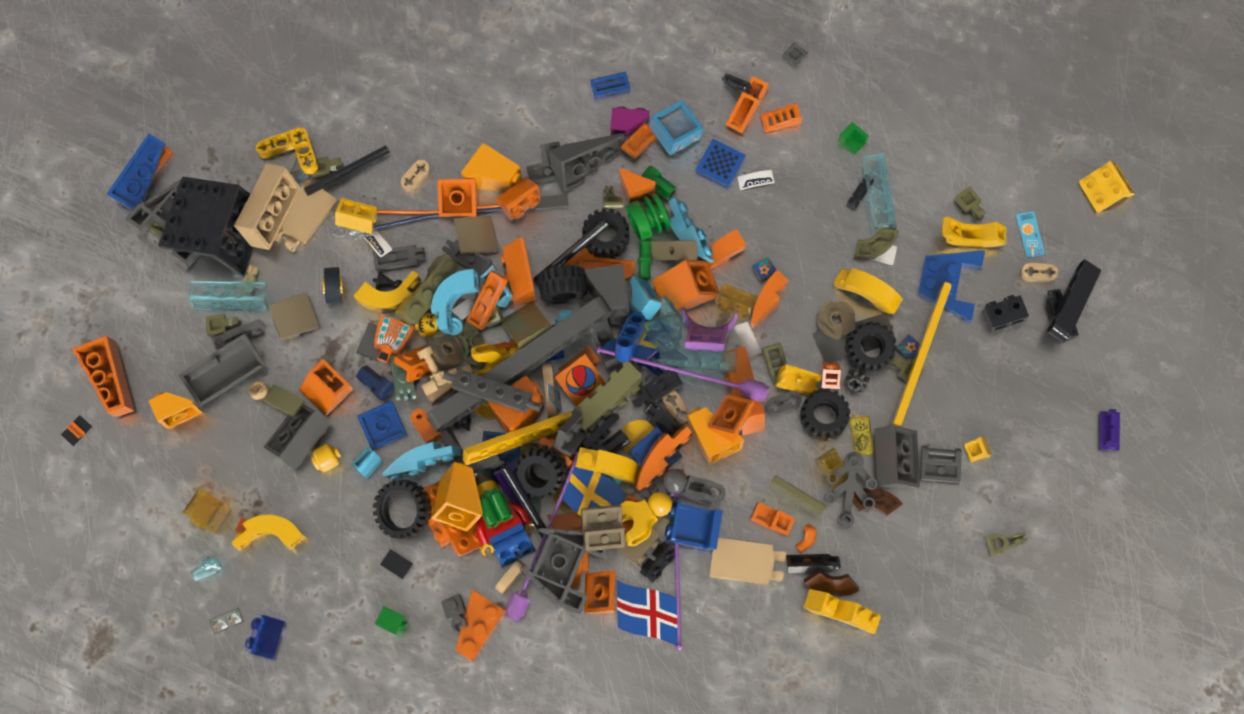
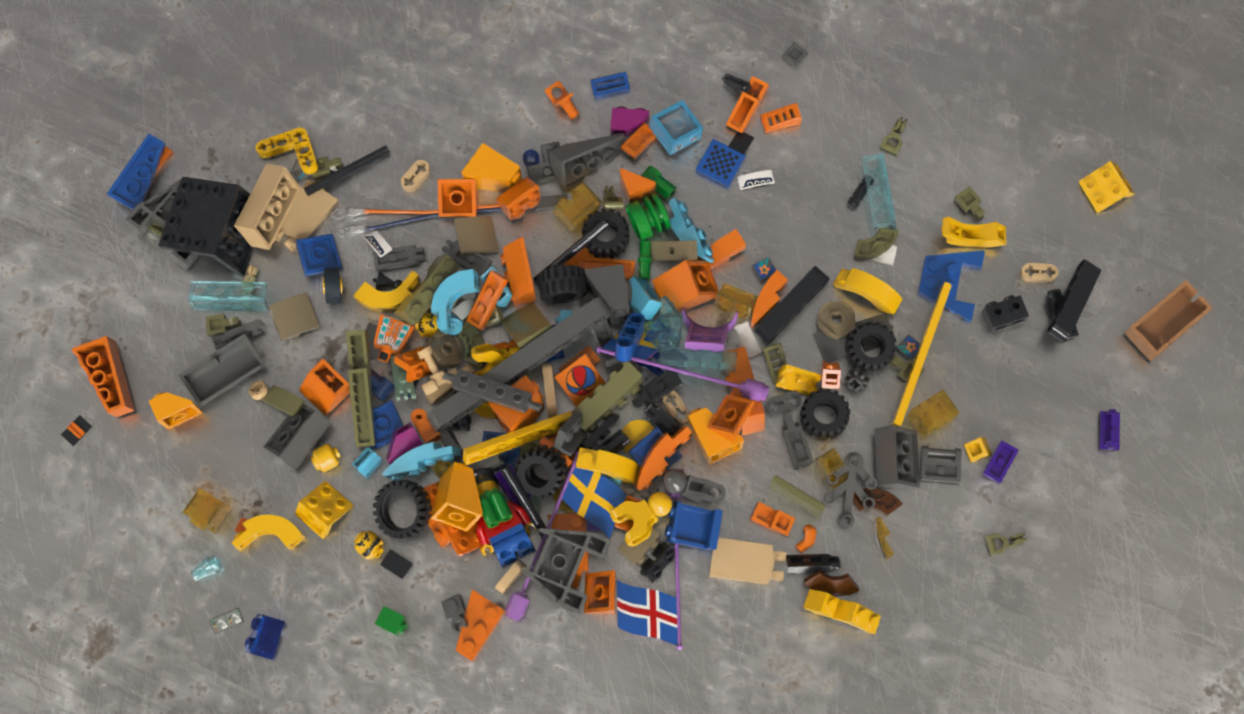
(317, 254): none -> blue tile
(322, 508): none -> yellow bracket
(356, 215): yellow hinge -> none
(361, 387): none -> olive slope
(368, 544): none -> yellow head
(402, 441): none -> magenta slope
(441, 467): none -> clear yellow wheel
(533, 153): none -> clear blue bush
(554, 396): medium azure sticker -> none
(564, 100): none -> orange bracket
(576, 211): none -> clear yellow piece
(603, 527): dark tan slope -> none
(741, 142): none -> black piece
(791, 305): none -> black beam
(796, 442): none -> dark grey hinge
(853, 138): green panel -> none
(862, 435): clear yellow tile -> none
(881, 533): none -> clear yellow slope
(889, 147): none -> olive piece
(934, 414): none -> clear yellow piece
(1000, 462): none -> dark purple plate
(1030, 234): medium azure sticker -> none
(1168, 320): none -> medium nougat piece

